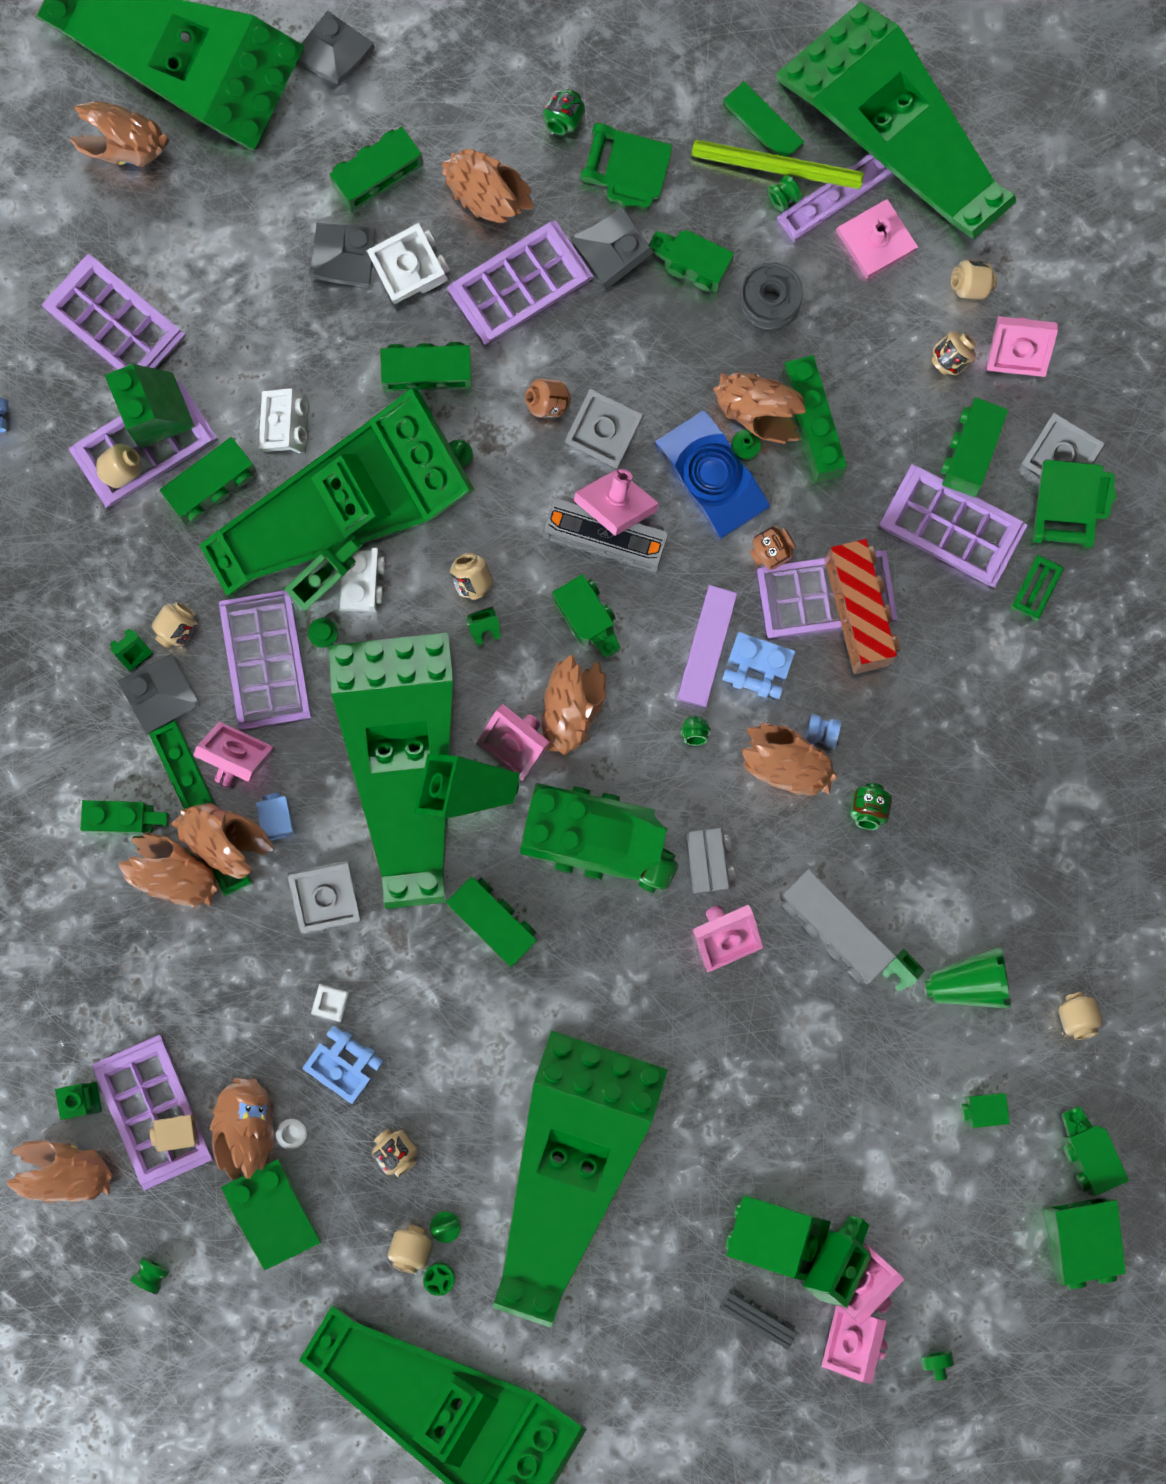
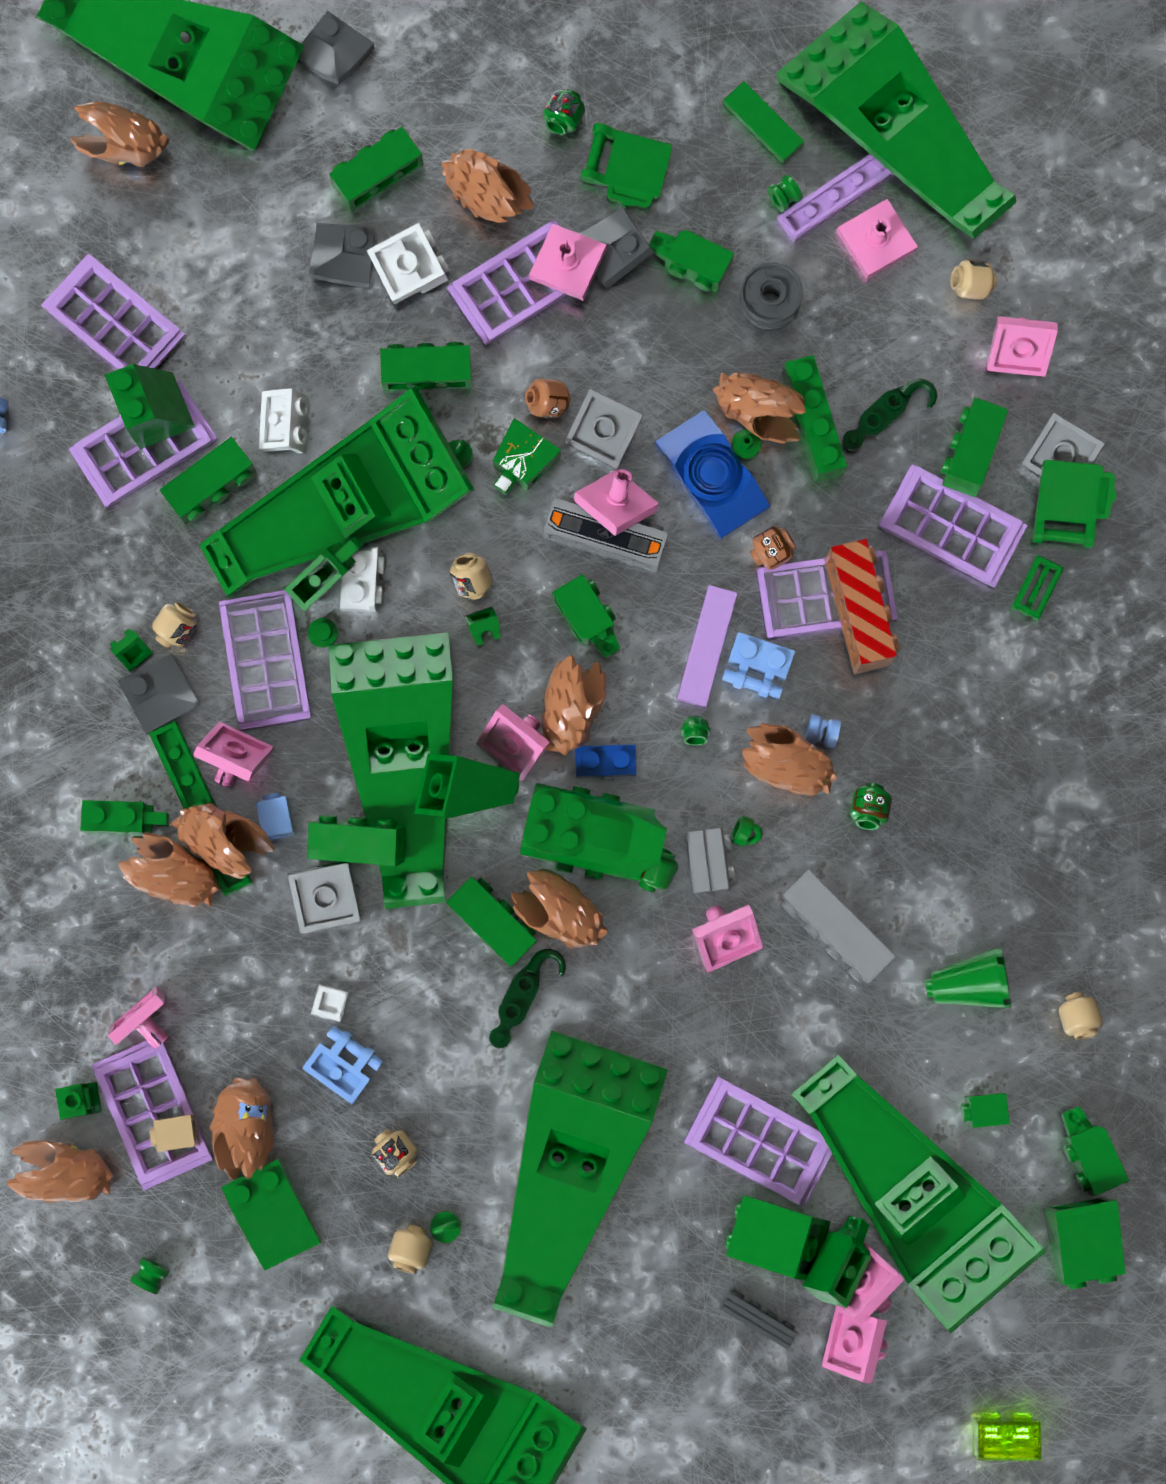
(118, 465): tan head -> none
(140, 1018): none -> bright pink tile
(292, 1134): white tile -> none
(356, 840): none -> green brick
(435, 1285): green wheel -> none
(521, 995): none -> dark green piece
(523, 458): none -> green torso
(559, 910): none -> nougat head
(568, 261): none -> bright pink tile
(605, 761): none -> blue plate
(742, 831): none -> green tile
(759, 1142): none -> lavender piece
(777, 164): lime axle -> none
(885, 411): none -> dark green piece
(906, 968): tile -> none
(938, 1362): green tile -> none
(954, 353): head -> none
(954, 1241): none -> green wing
(1007, 1438): none -> clear neon green brick

